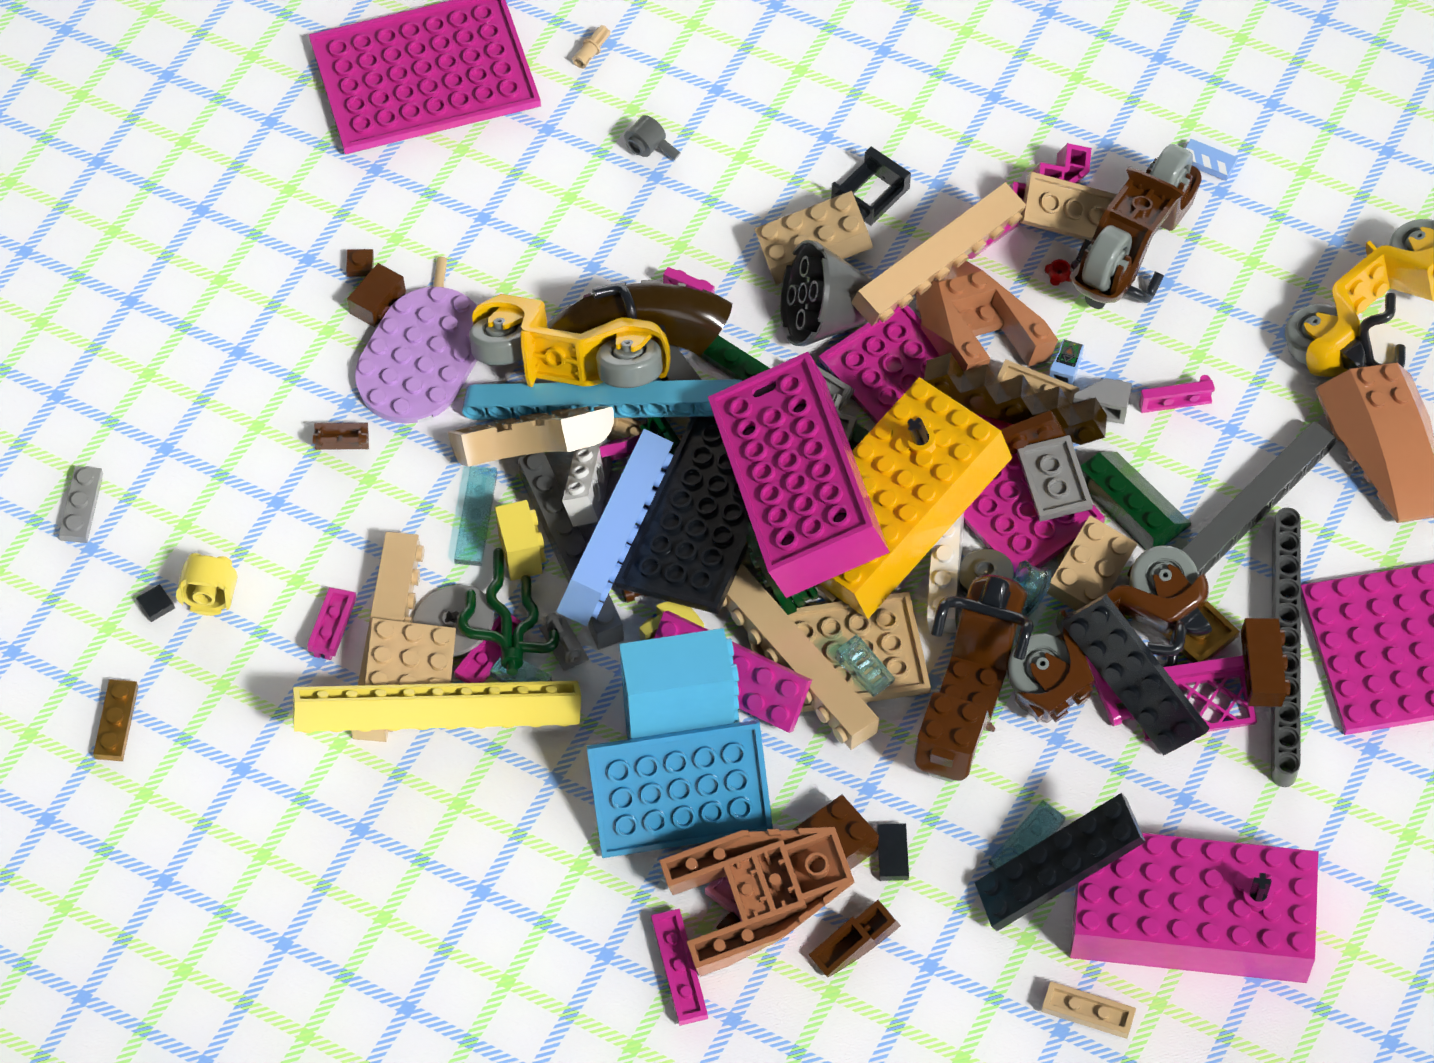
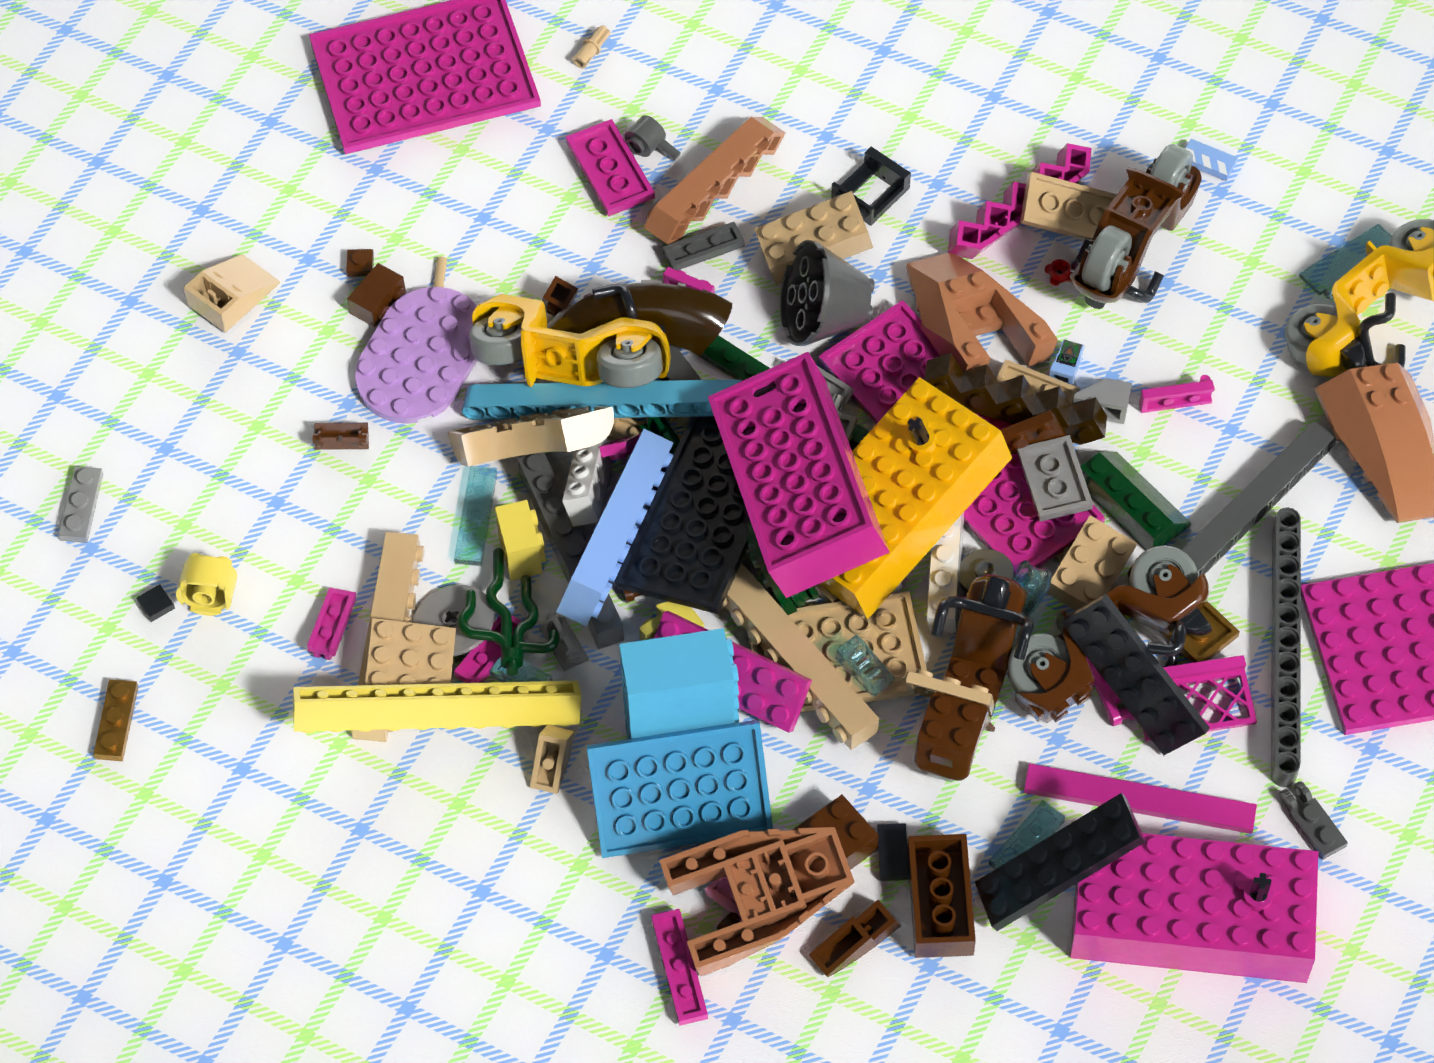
(229, 290): none -> tan slope
(551, 758): none -> tan slope
(559, 296): none -> reddish brown brick
(610, 167): none -> dark pink plate
(703, 246): none -> dark grey plate
(713, 179): none -> nougat brick
(925, 685): none -> tan plate
(938, 254): tan brick -> none
(941, 896): none -> reddish brown brick
(1088, 1010): tan plate -> none
(1142, 798): none -> dark pink tile
(1264, 662): reddish brown brick -> none
(1313, 821): none -> dark grey hinge
(1331, 268): none -> clear light blue windscreen

